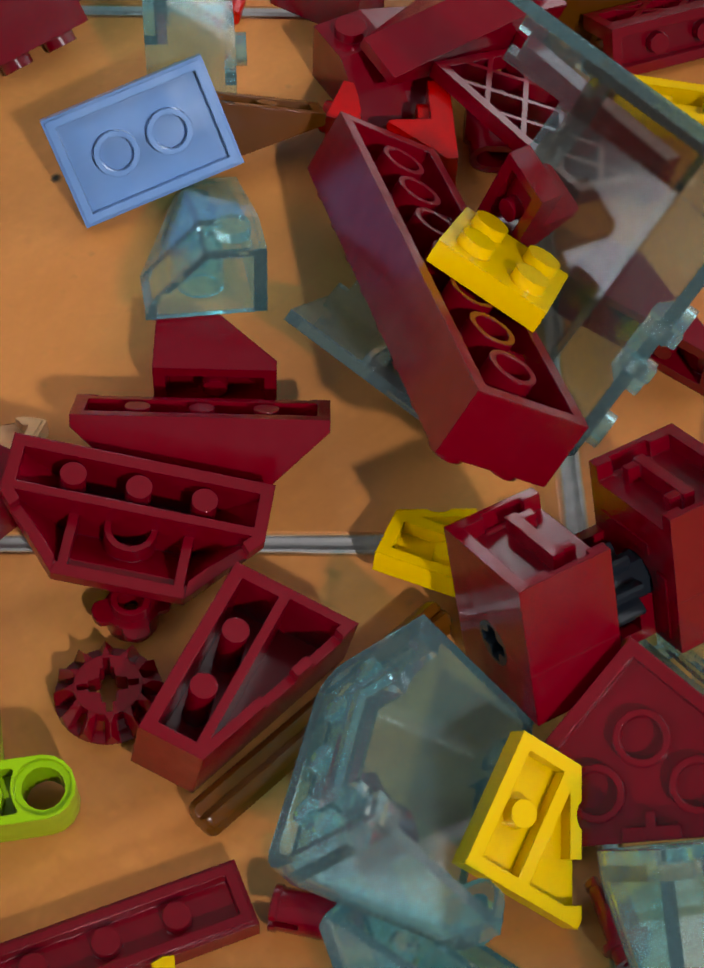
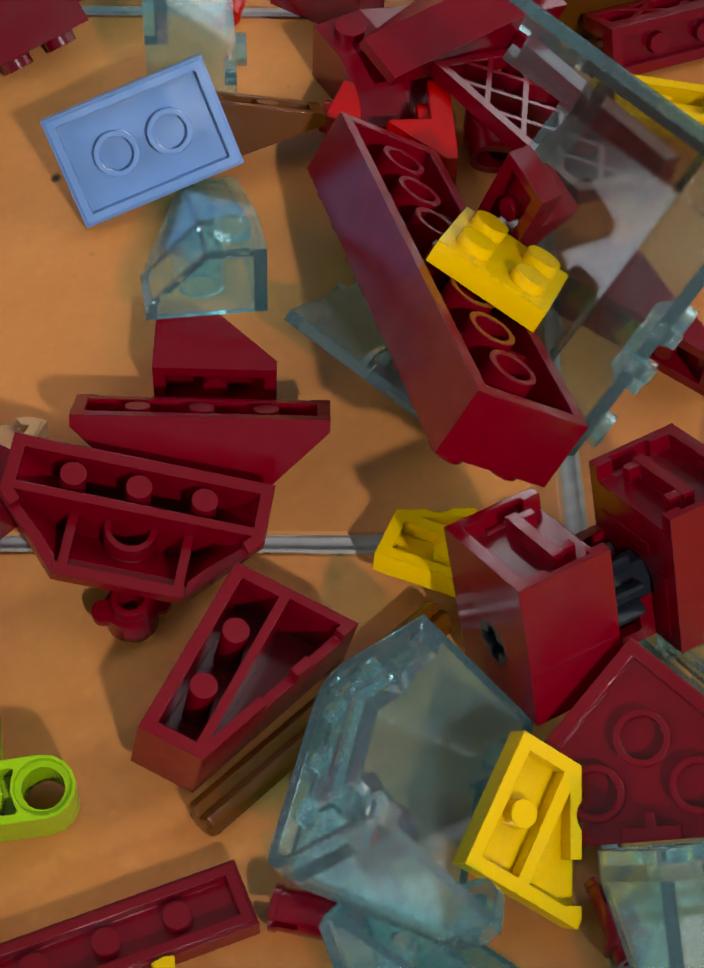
(82, 707): dark red gear -> none

